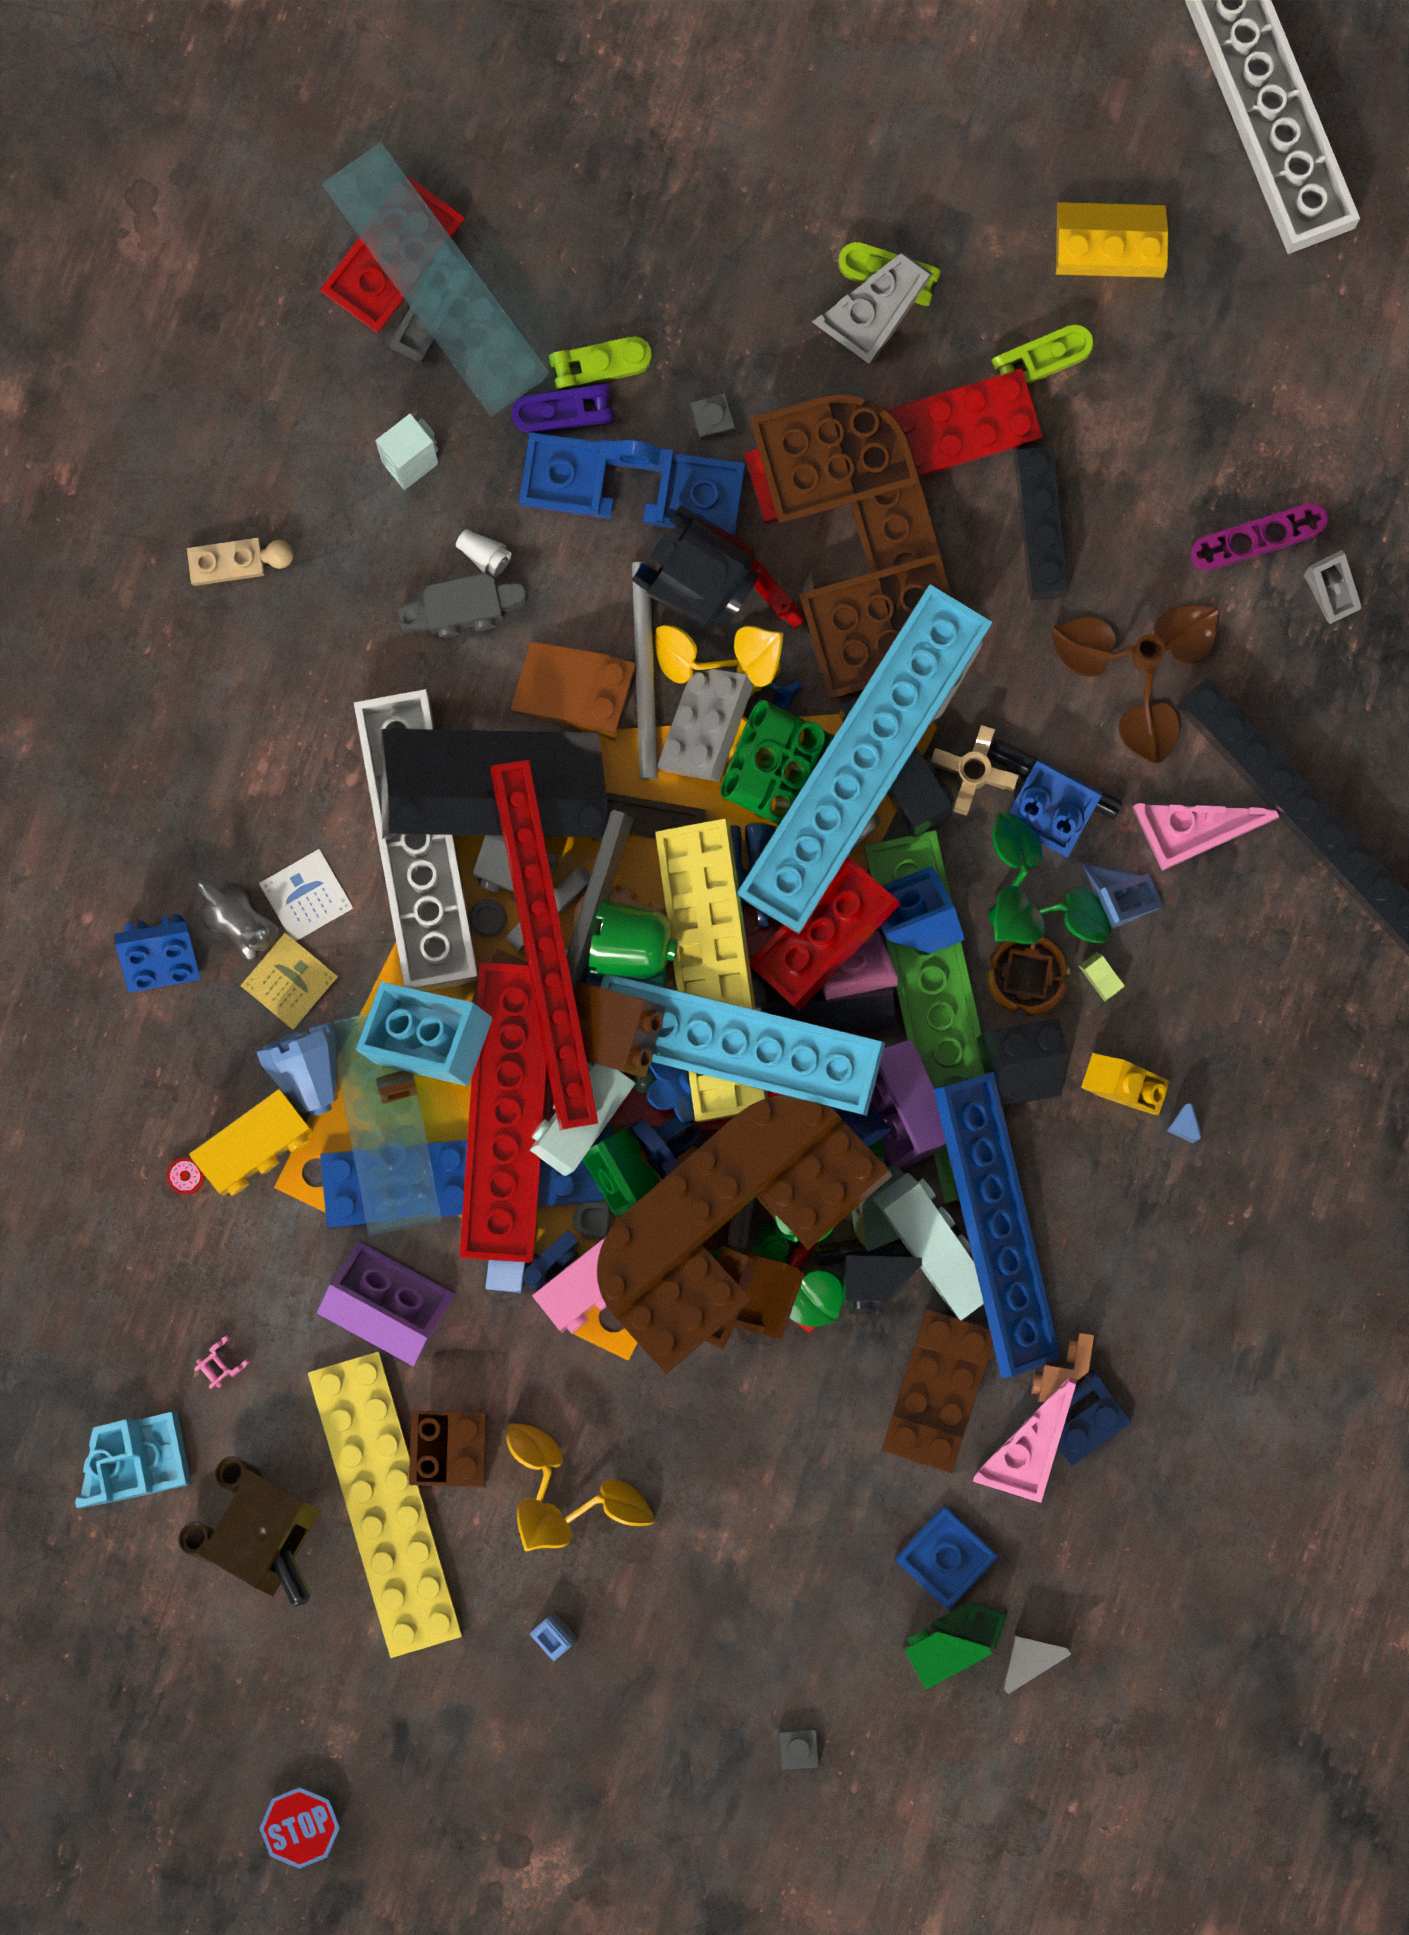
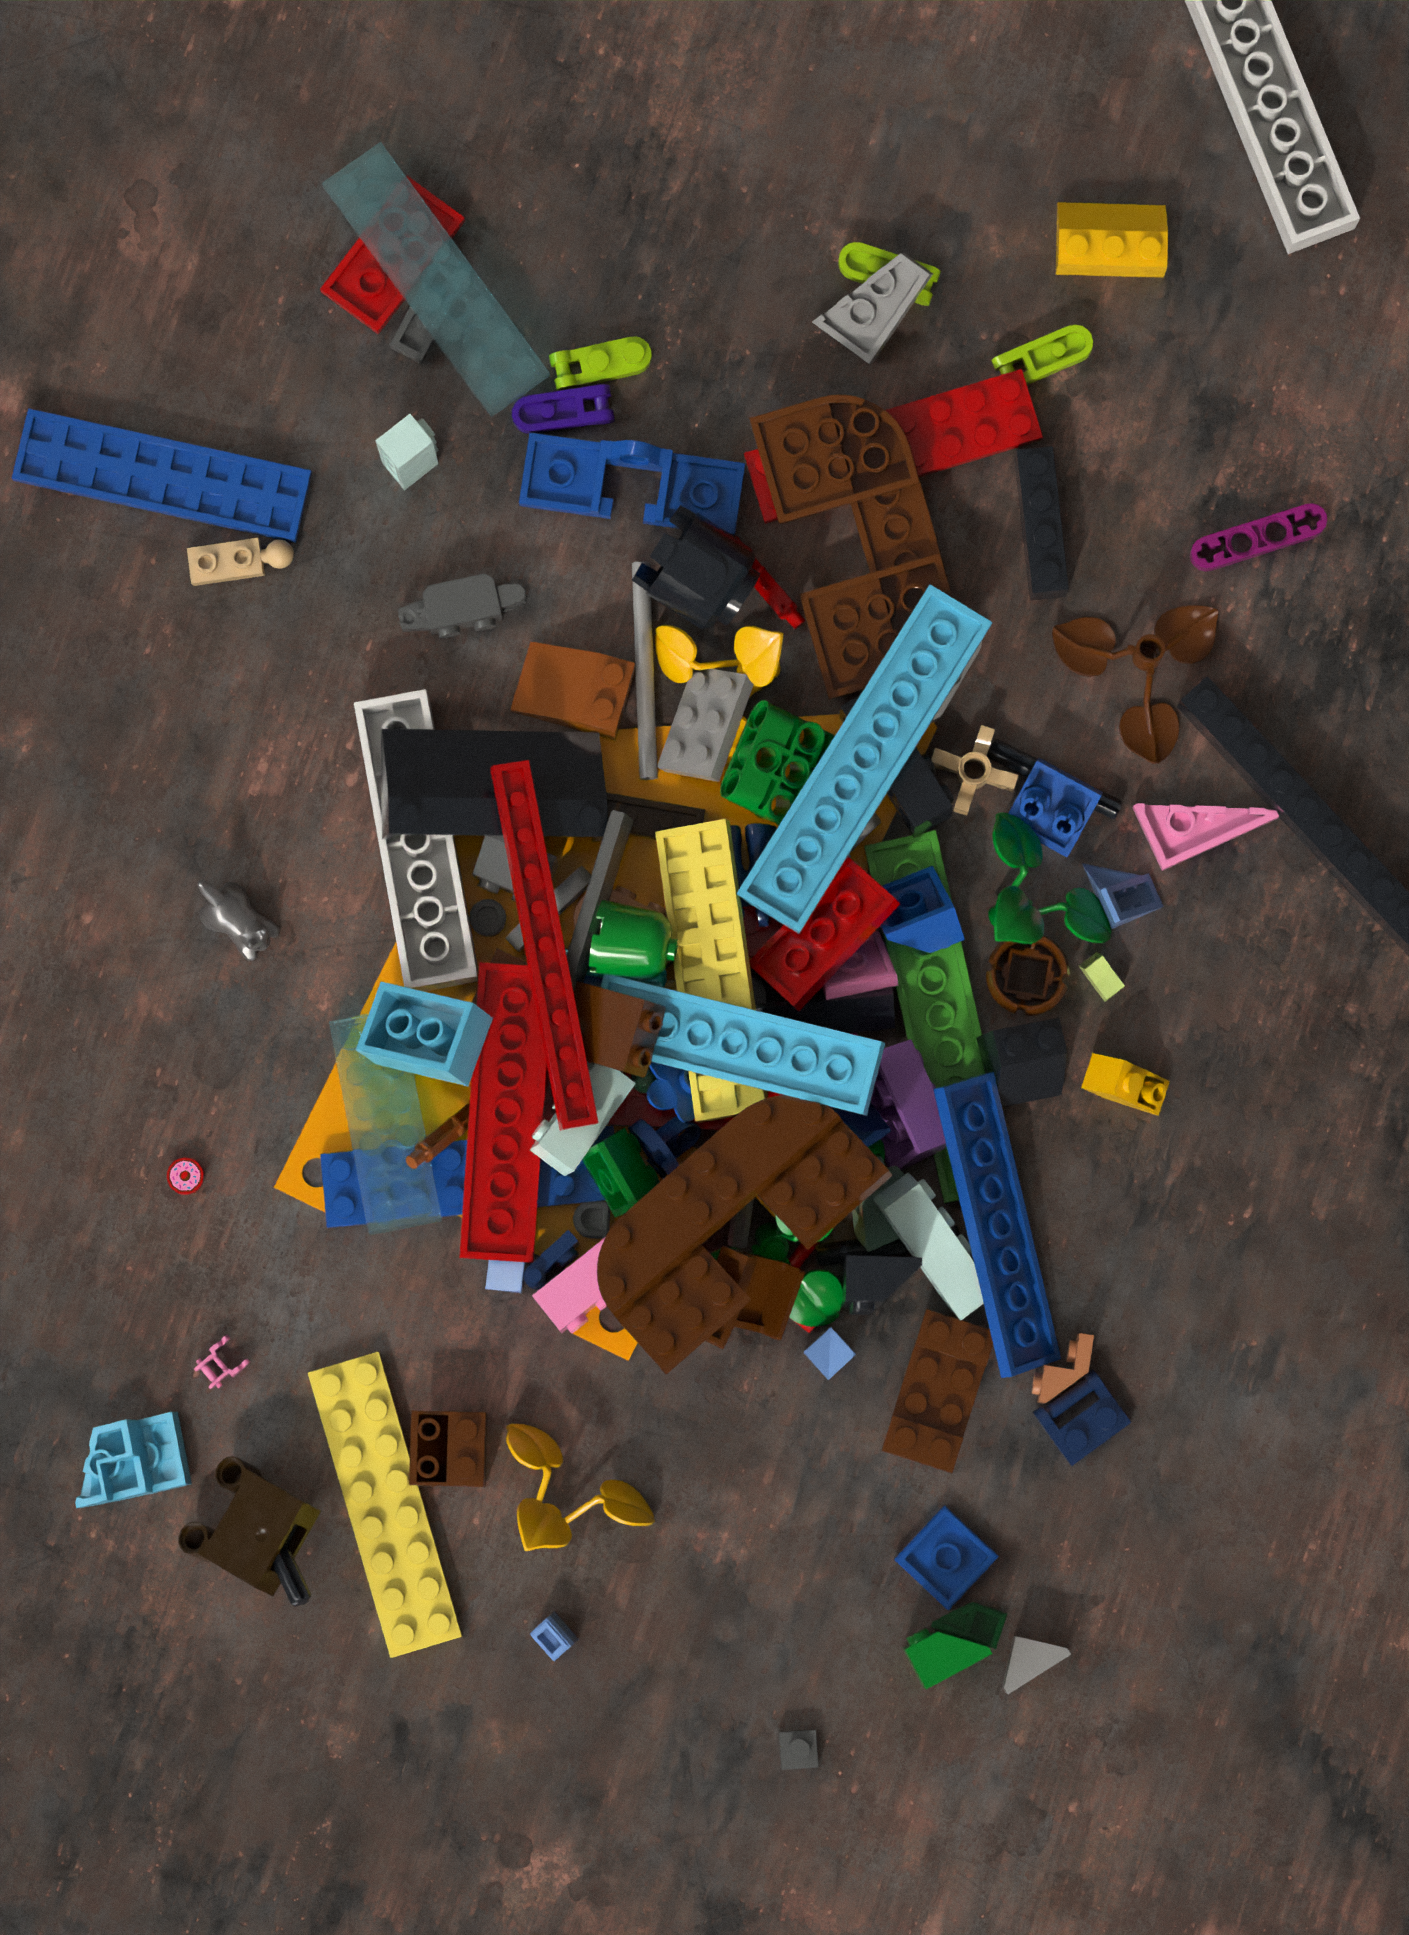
(157, 954): blue plate -> none
(161, 475): none -> blue plate
(252, 1144): yellow slope -> none
(289, 981): clear yellow sticker -> none
(299, 1827): piece -> none
(304, 1067): medium blue cone -> none
(306, 895): white sticker -> none
(385, 1303): medium lavender slope -> none
(396, 1086): reddish brown slope -> none
(440, 1138): none -> dark orange piece
(485, 553): white cone -> none
(712, 416): dark grey plate -> none
(784, 693): blue piece -> none
(829, 1353): none -> medium blue slope
(1028, 1455): bright pink wing -> none
(1186, 1125): medium blue slope -> none
(1333, 587): light grey slope -> none

